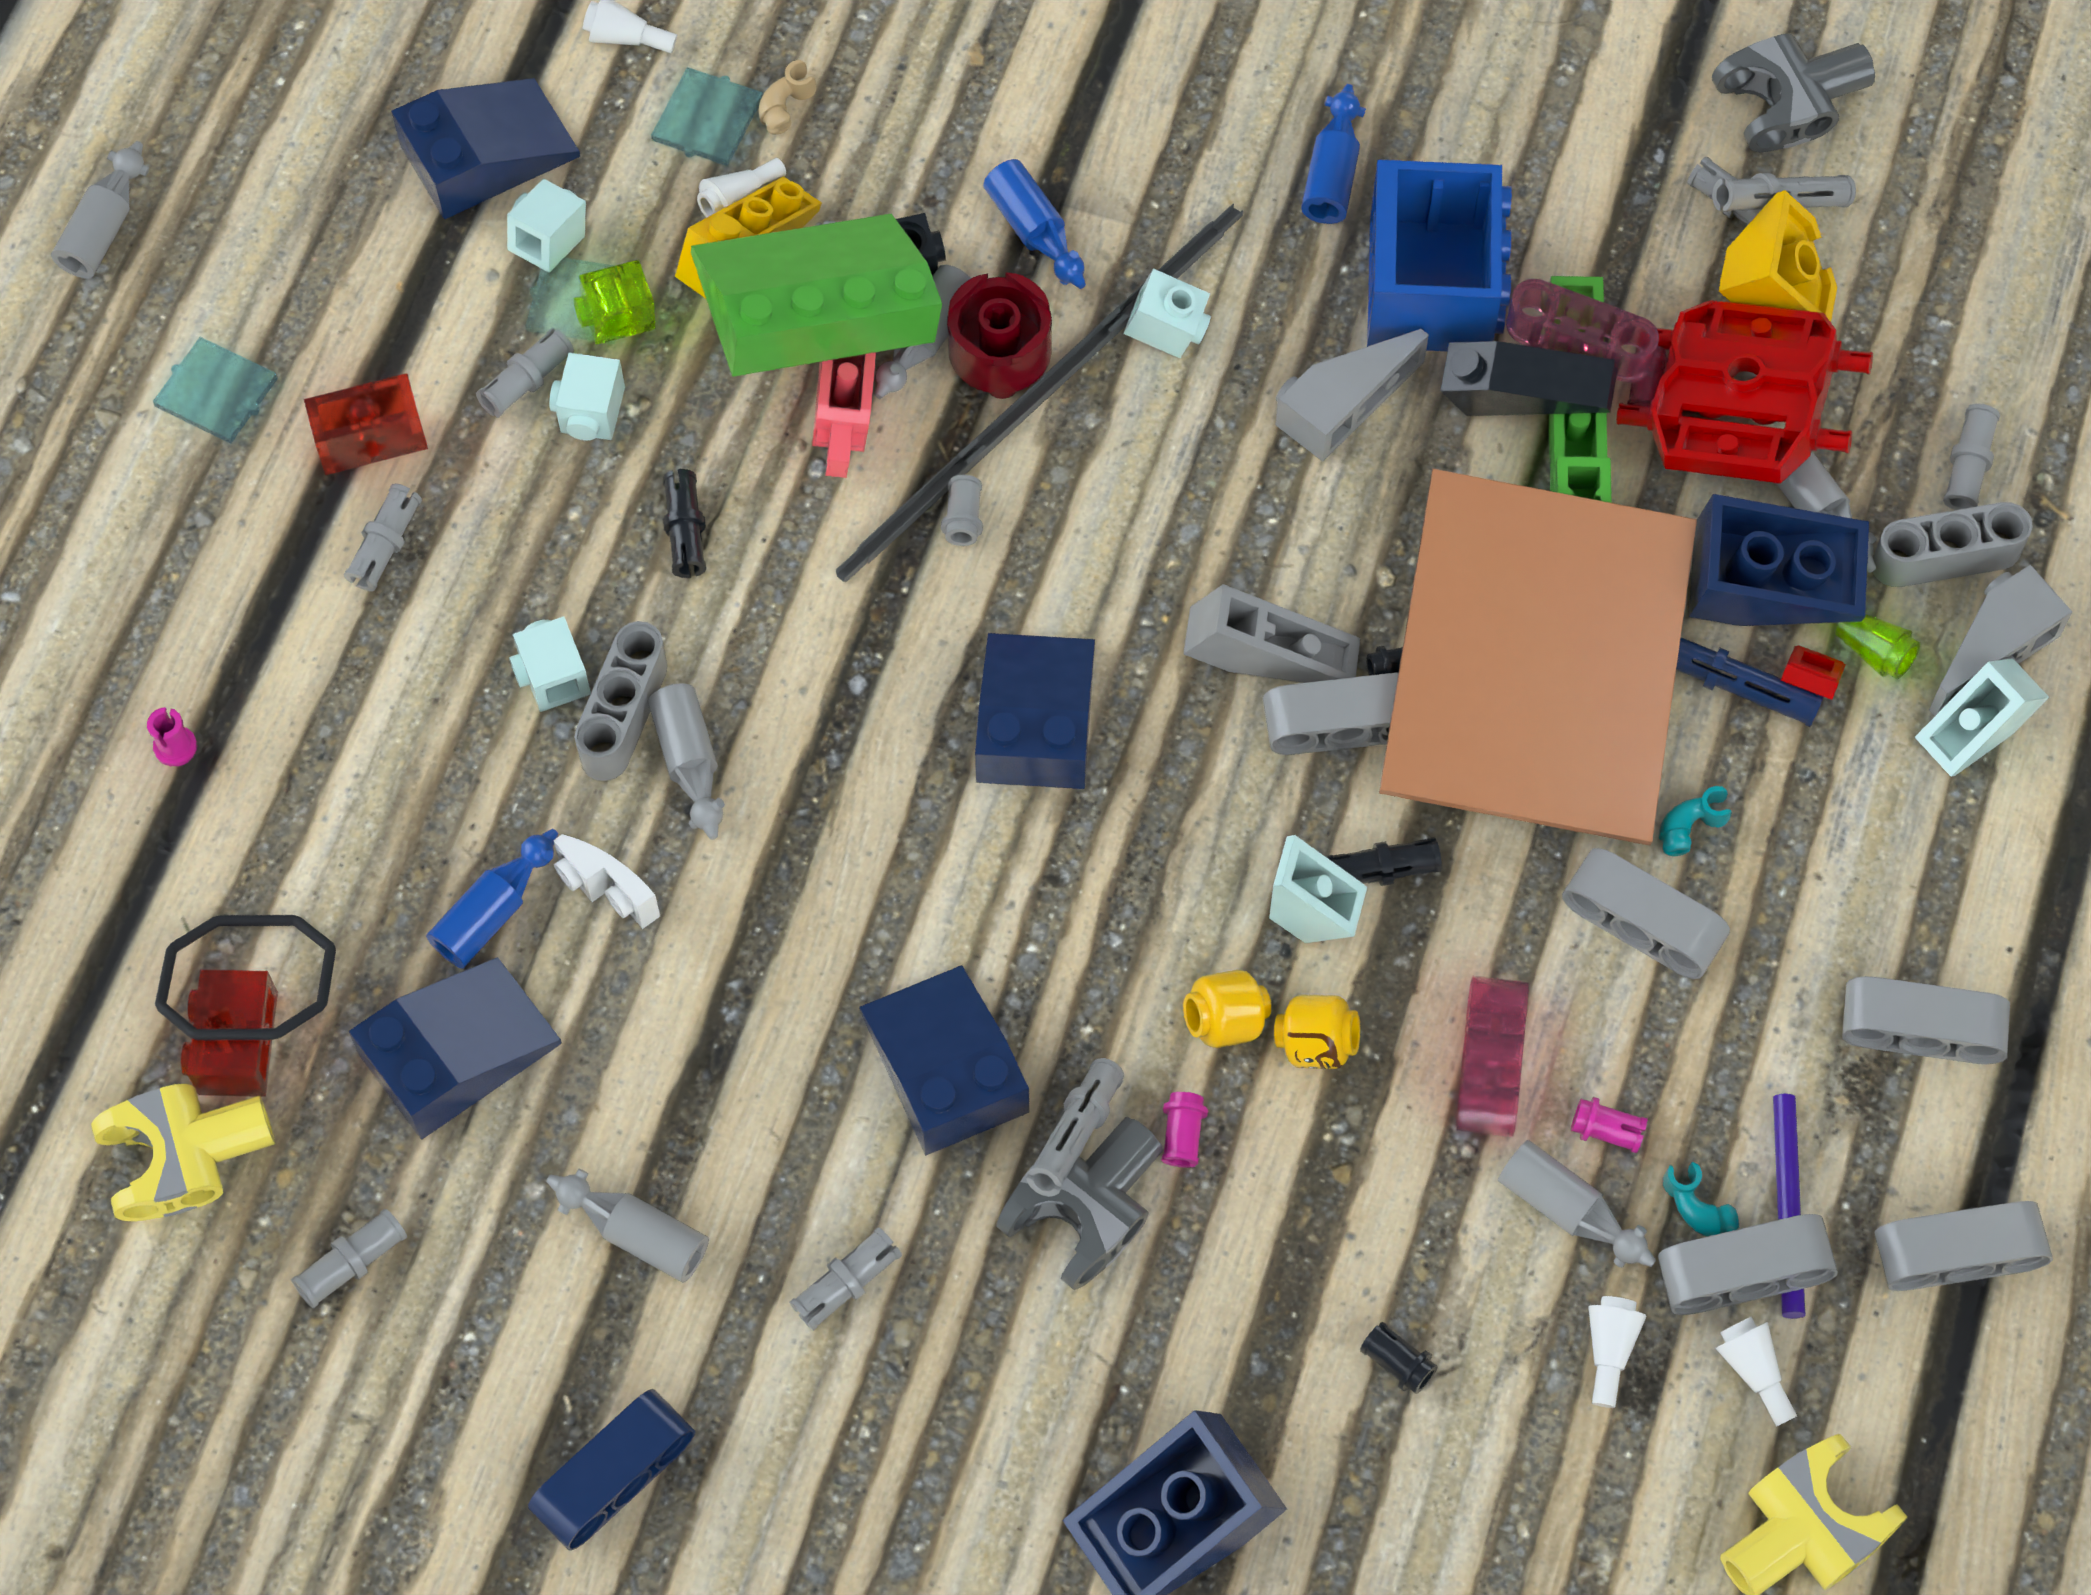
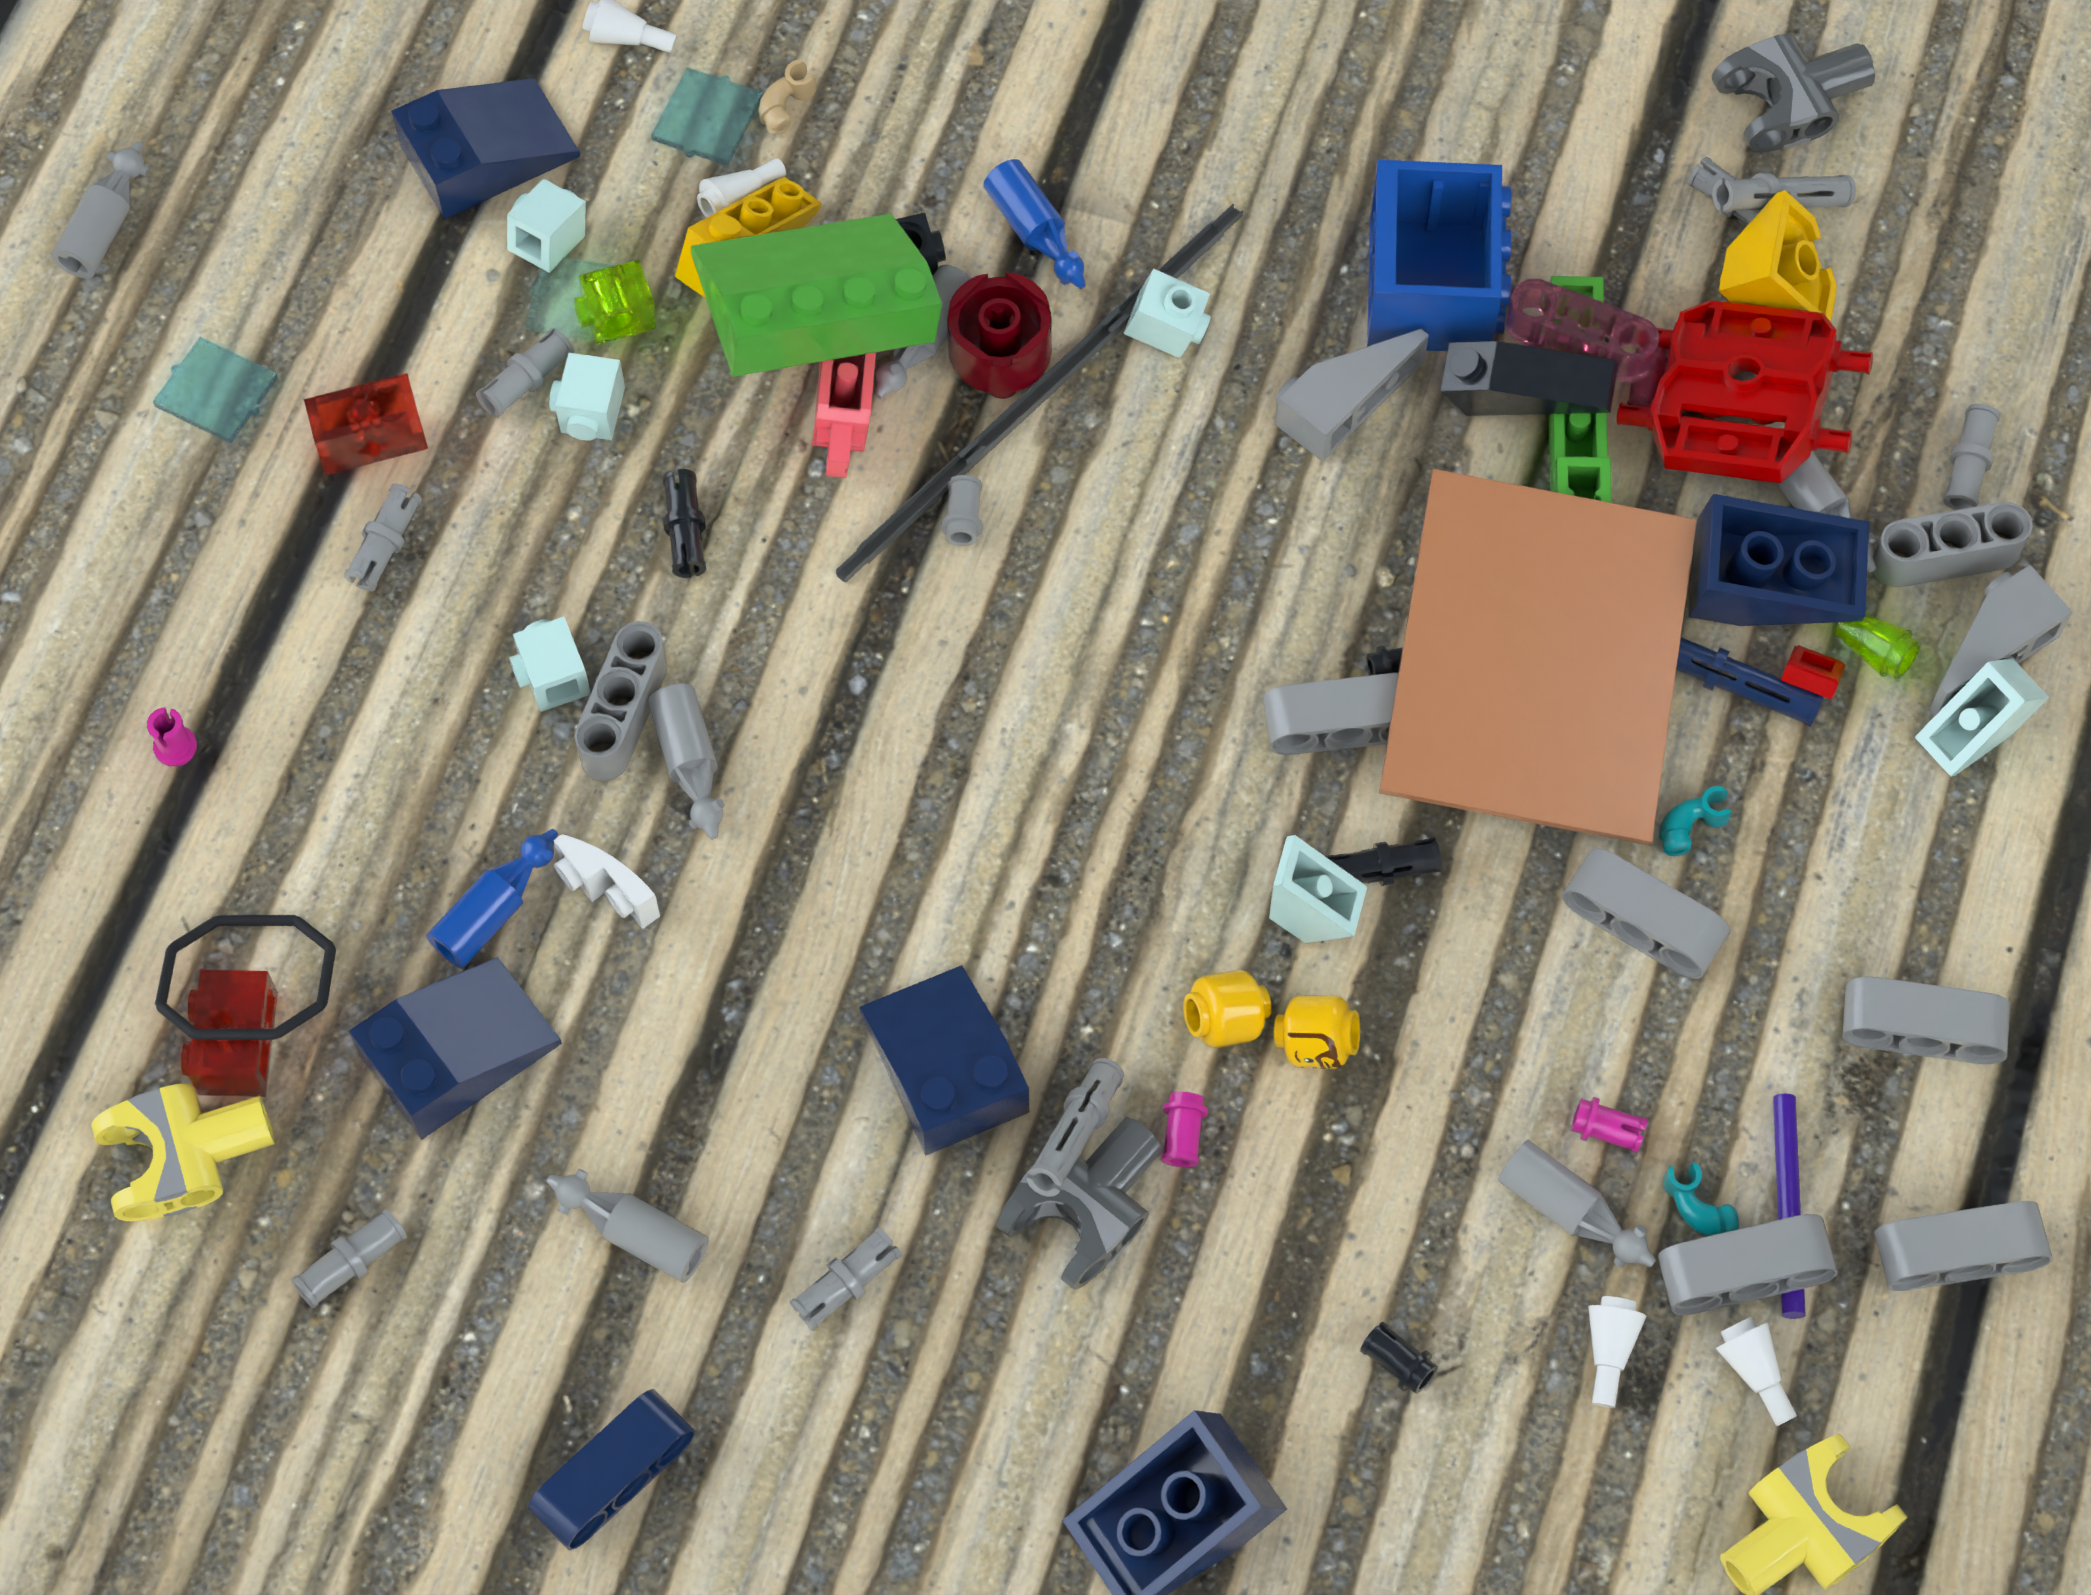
(1034, 711): dark blue slope -> none
(1267, 640): light grey slope -> none
(1333, 161): blue wheel -> none
(1492, 1056): clear pink beam -> none

